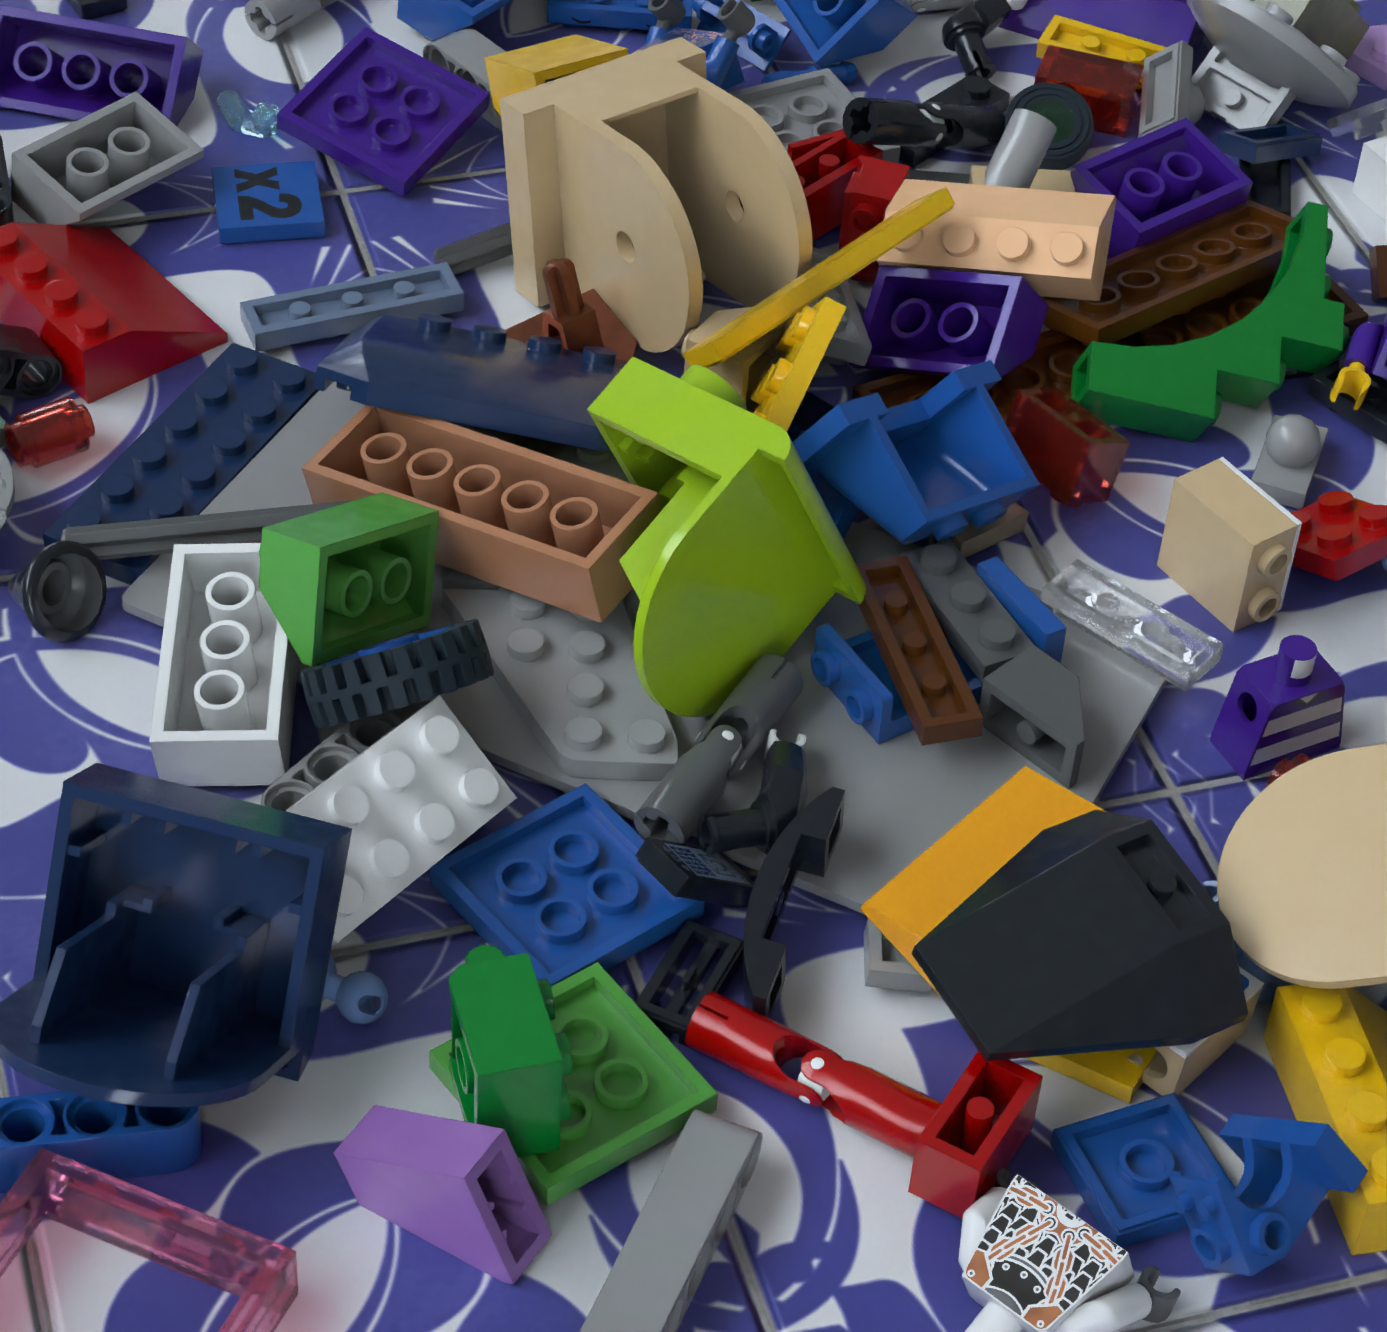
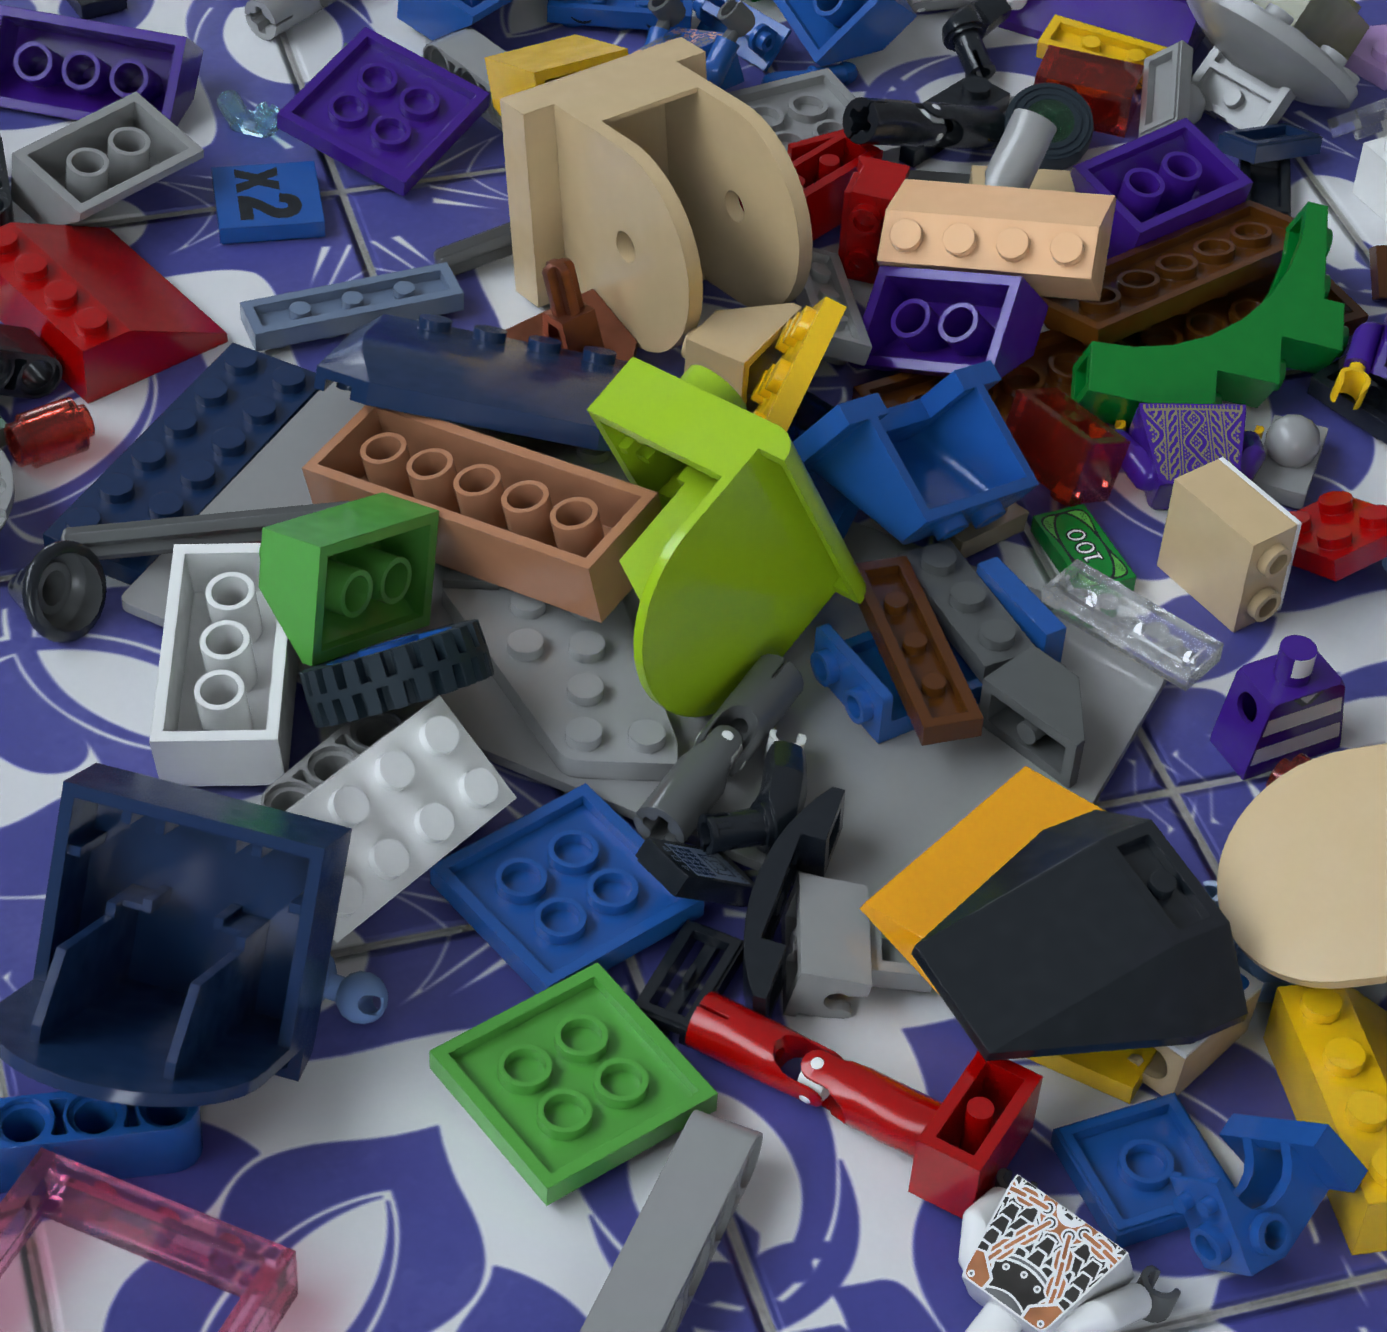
(448, 1186): medium lavender slope -> none
(506, 1052): green hinge -> none
(819, 280): yellow tile -> none
(825, 946): none -> light grey hinge
(1076, 535): none -> green tile
(1182, 437): none -> dark purple torso

